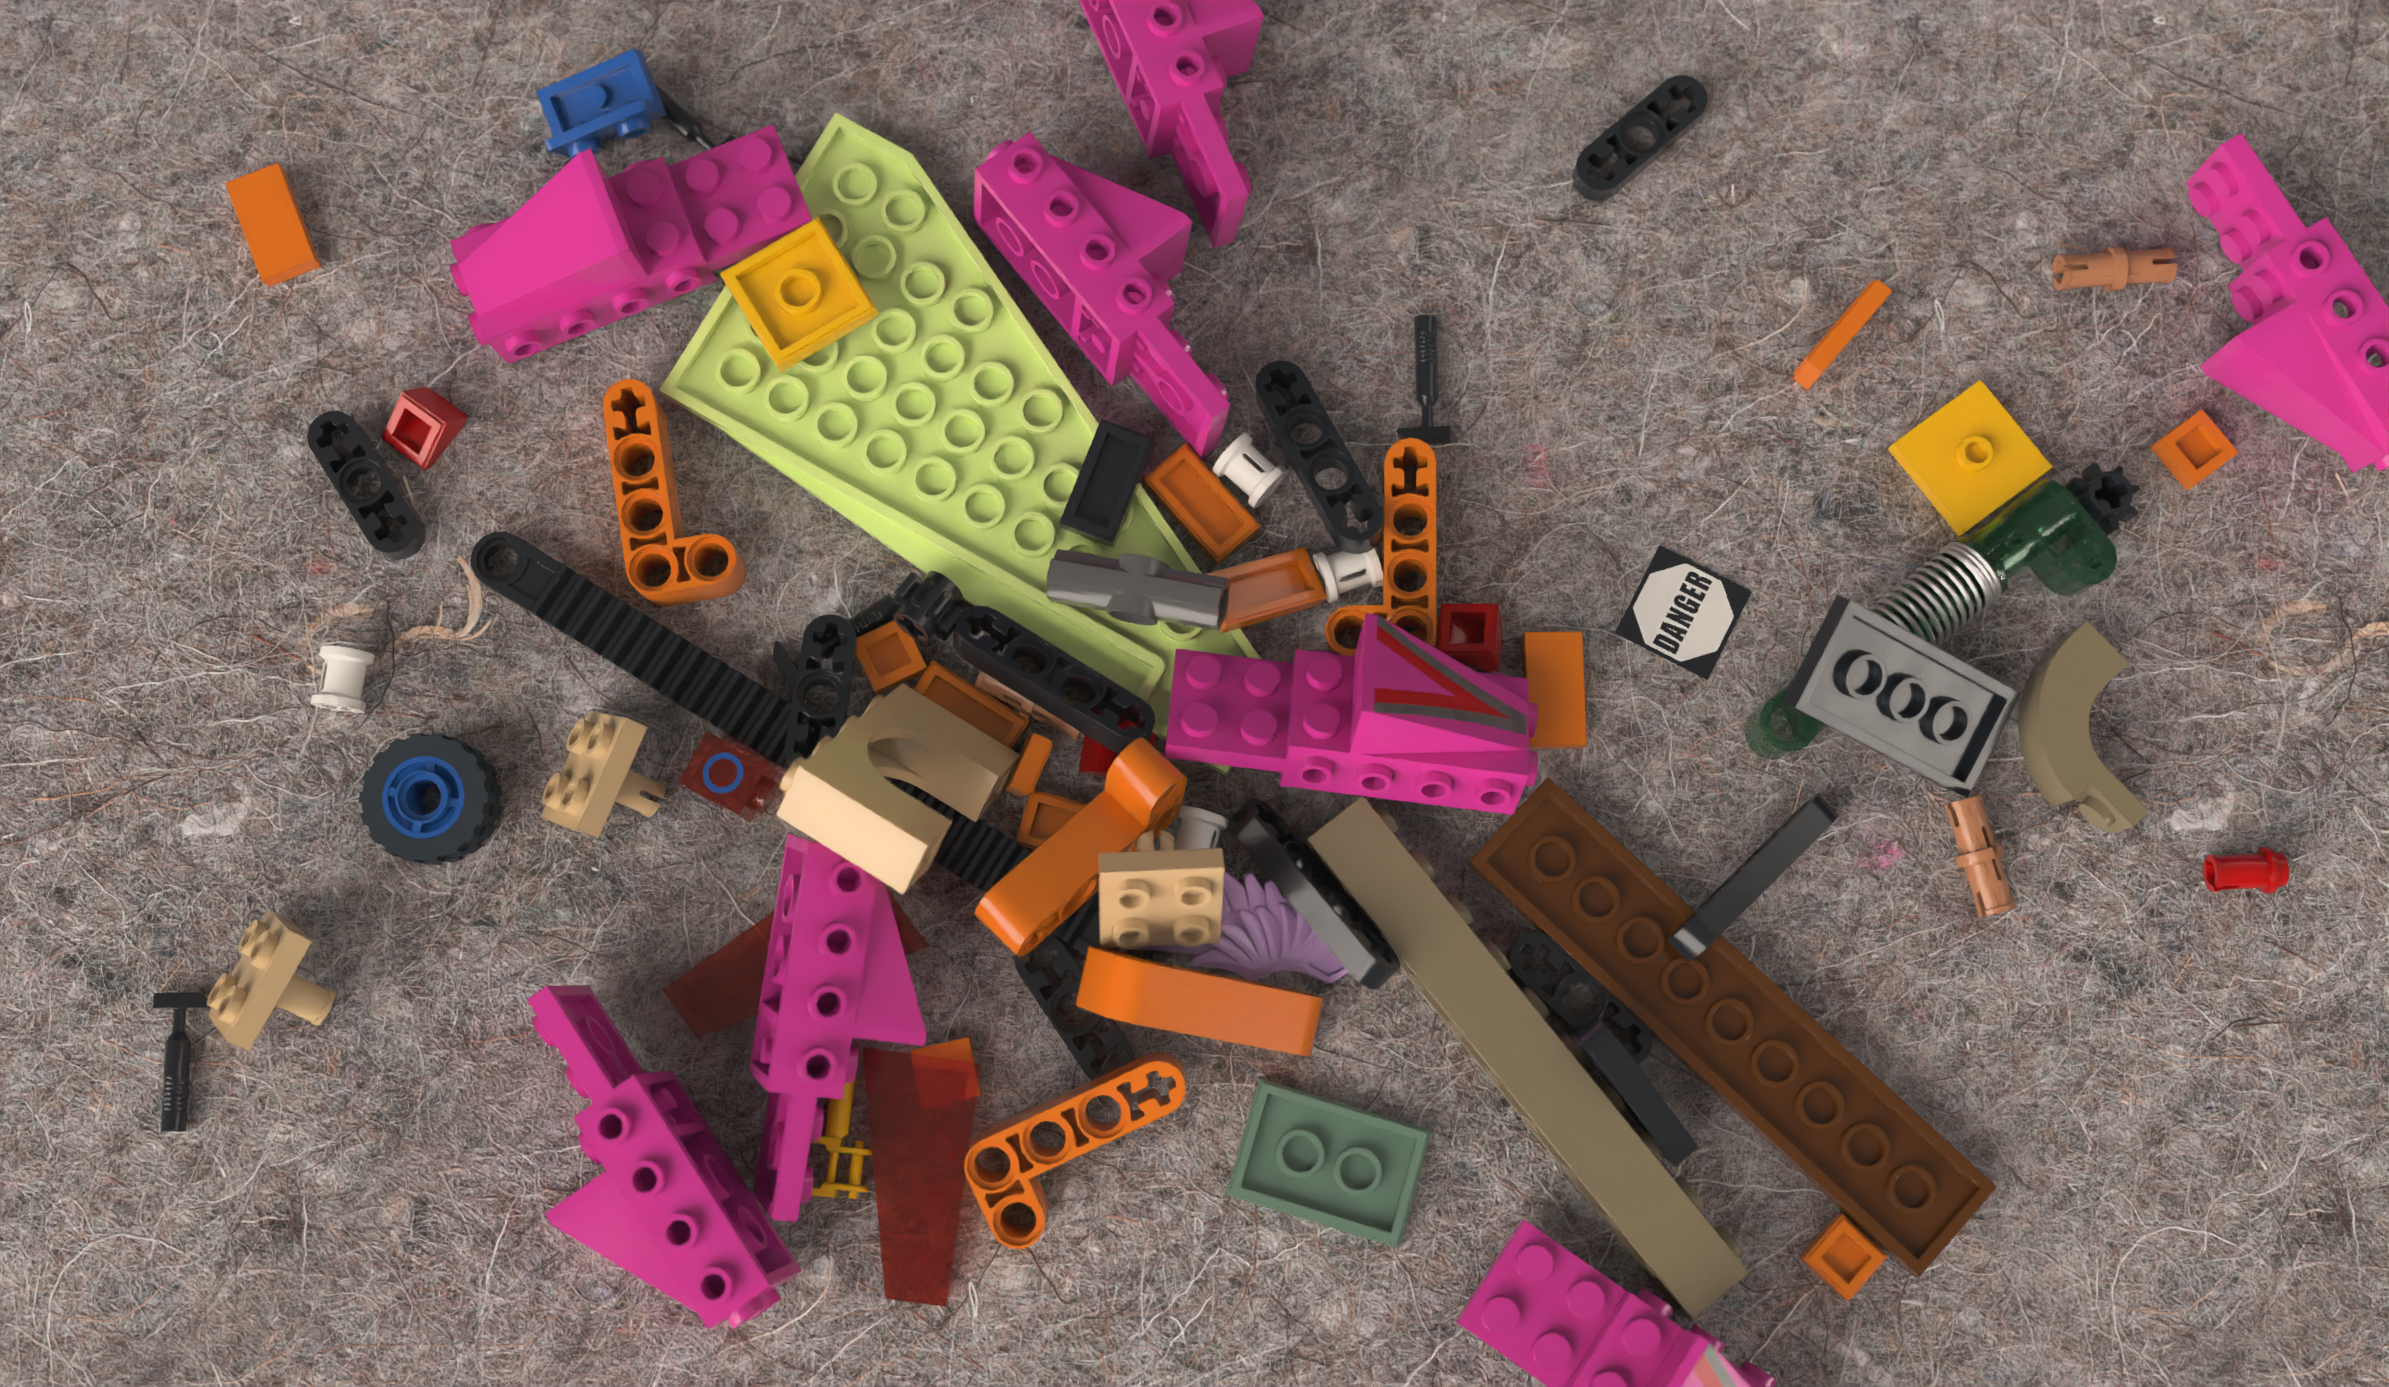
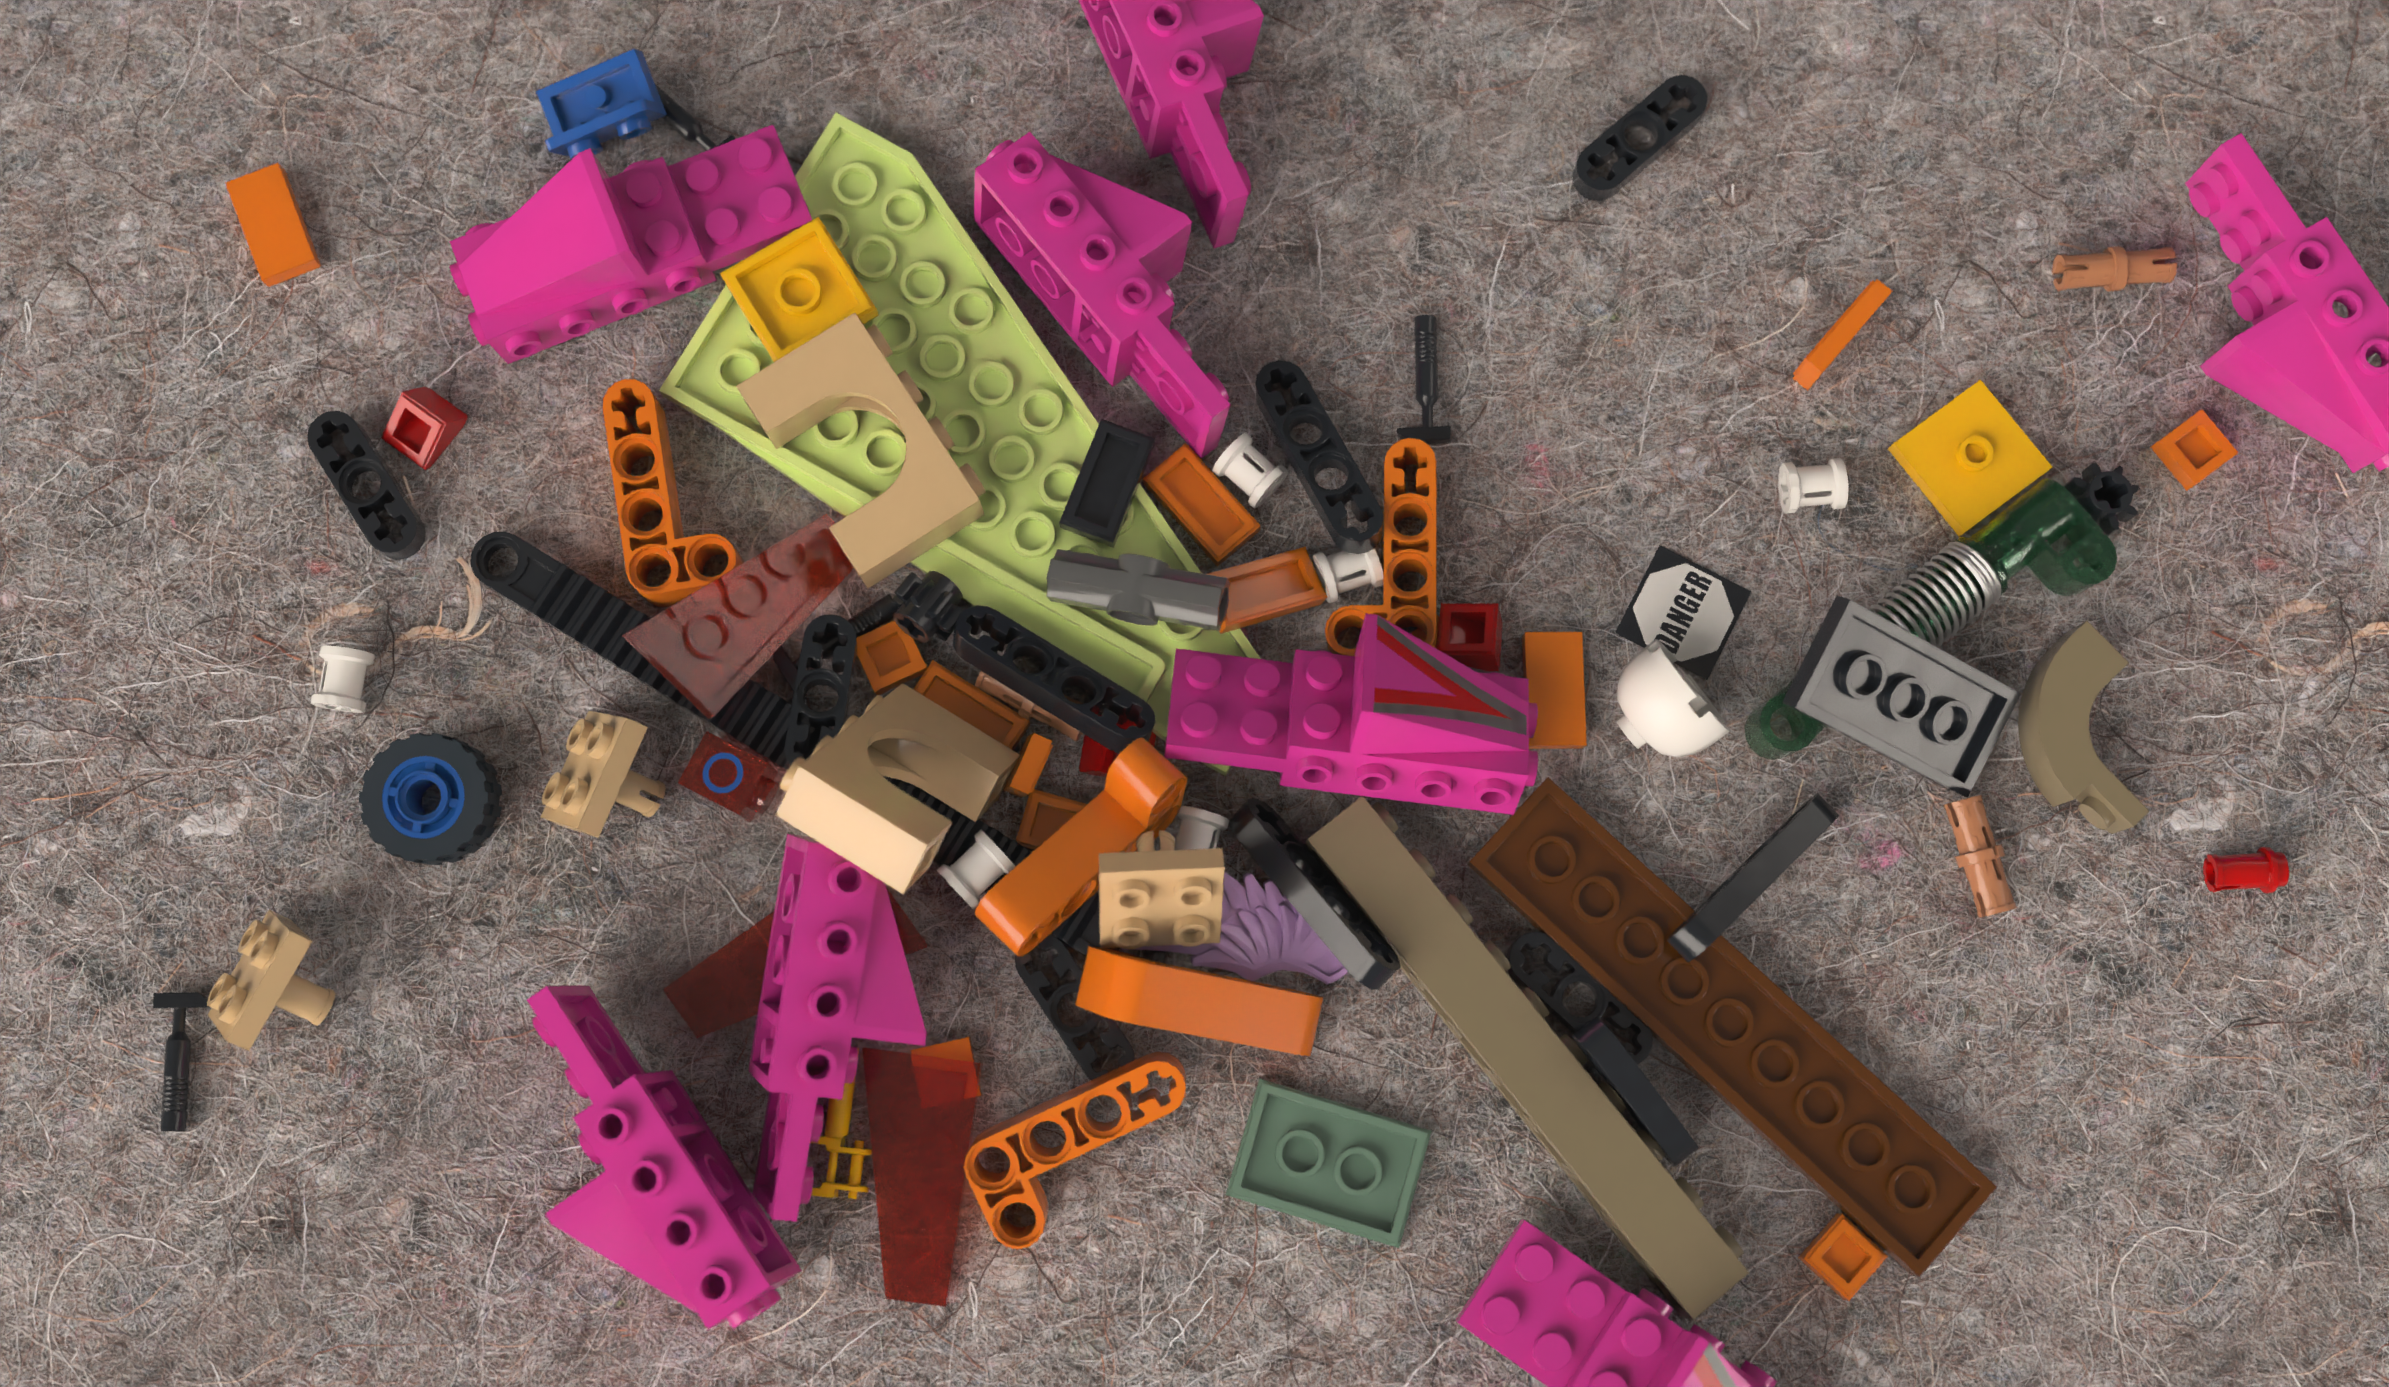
(737, 622): none -> clear red wing
(850, 372): none -> tan arch
(976, 869): none -> white bush
(1666, 705): none -> white cylinder
(1813, 485): none -> white bush

